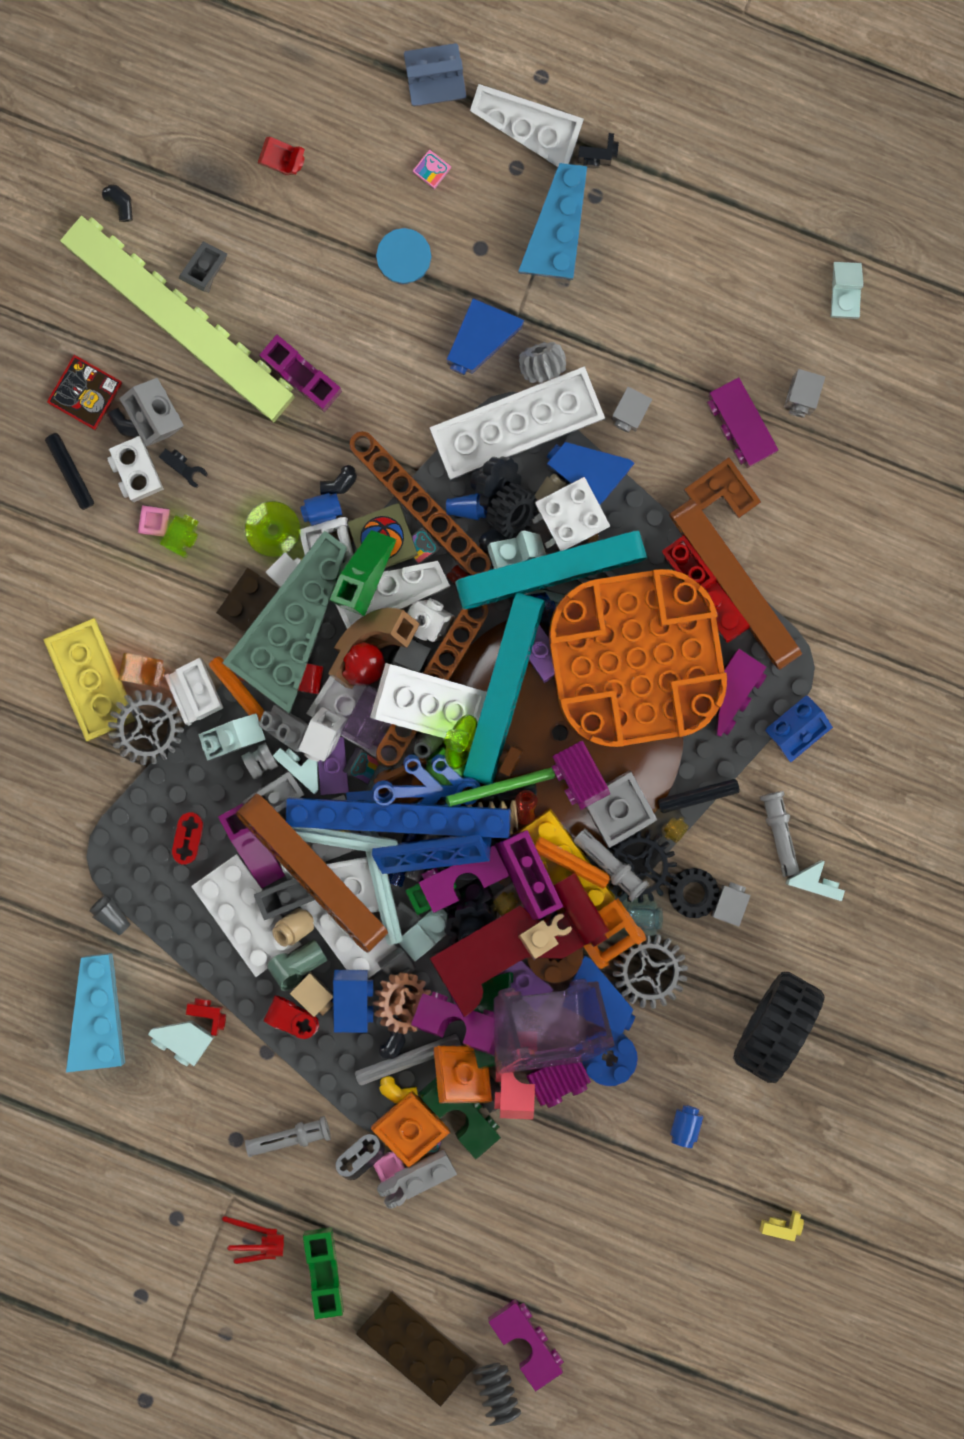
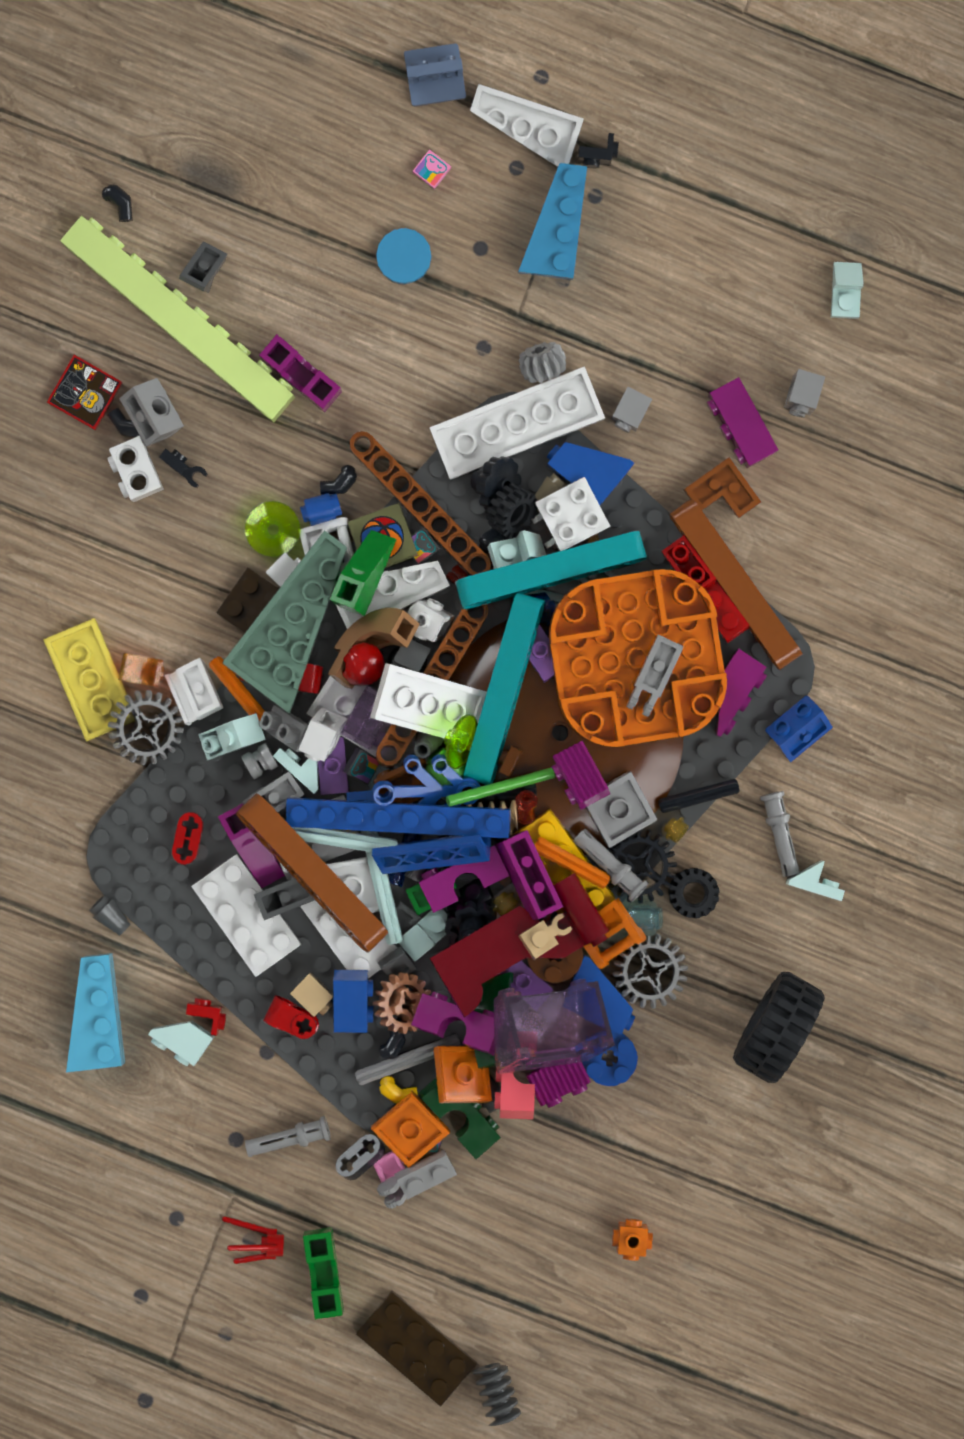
(69, 471): black axle -> none
(153, 521): bright pink tile -> none
(180, 535): clear neon green brick -> none
(281, 156): red bracket -> none
(290, 968): sand green piece -> none
(293, 927): tan brick -> none
(466, 507): blue cone -> none
(481, 336): blue slope -> none
(514, 1322): magenta arch -> none
(630, 1229): none -> orange brick
(655, 672): none -> light grey hinge
(686, 1126): blue brick -> none
(731, 904): light grey brick -> none
(777, 1228): light yellow bracket -> none

